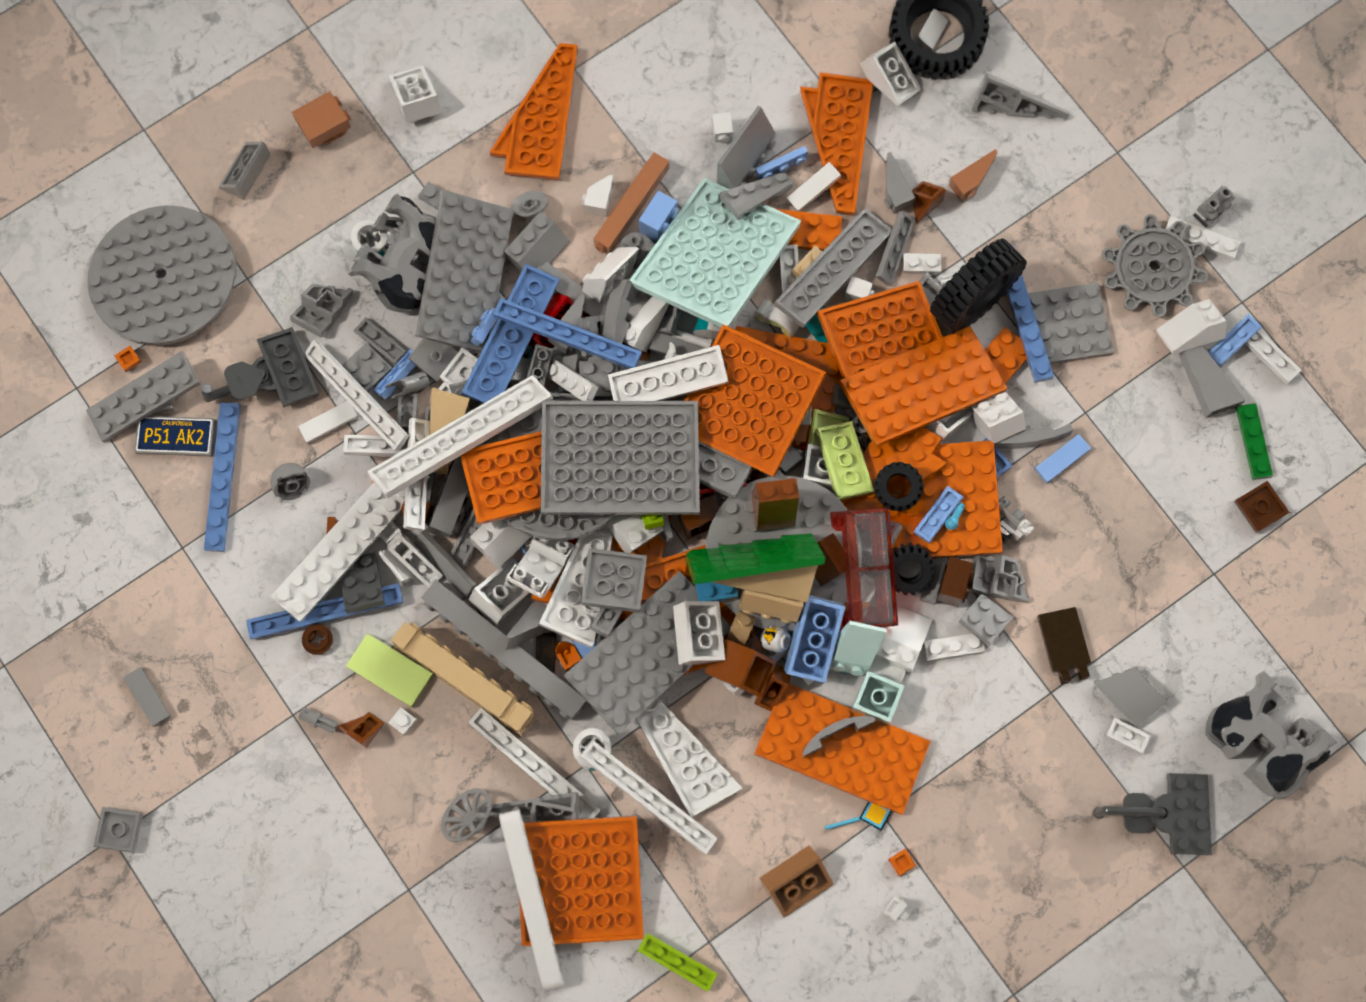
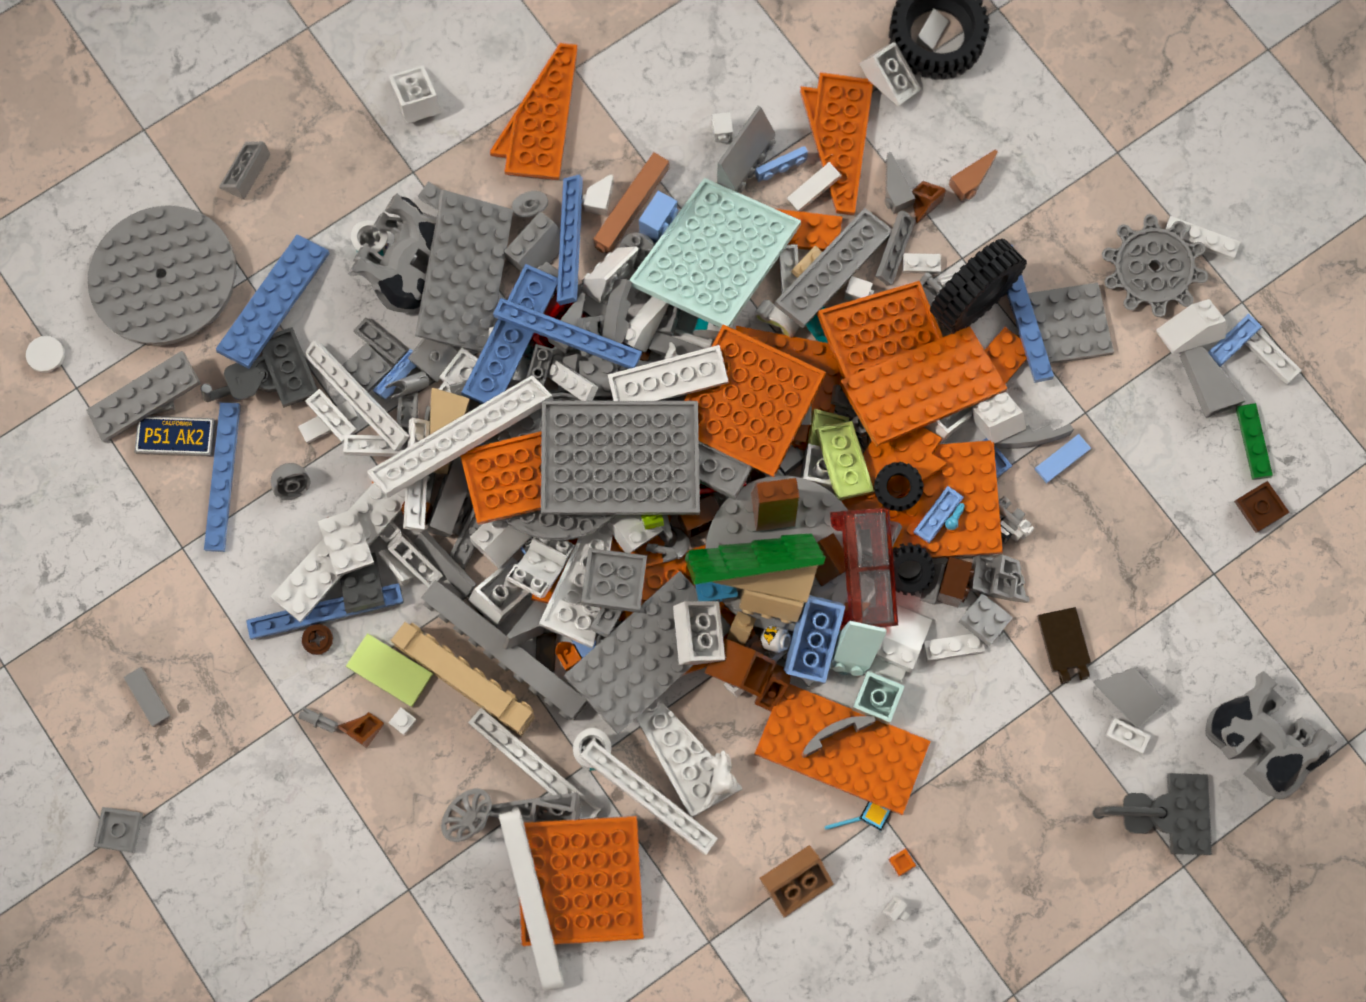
(45, 354): none -> white tile
(127, 358): orange plate -> none
(272, 301): none -> medium blue plate
(320, 308): light grey slope -> none
(322, 119): nougat brick -> none
(330, 415): none -> white plate
(346, 542): none -> white plate
(481, 331): light blue plate -> none
(569, 240): none -> medium blue plate
(677, 551): none -> light grey piece
(677, 962): lime plate -> none
(723, 781): none -> white animal
(749, 196): light grey wing -> none
(1003, 97): light grey wedge -> none
(1214, 206): light grey hips -> none

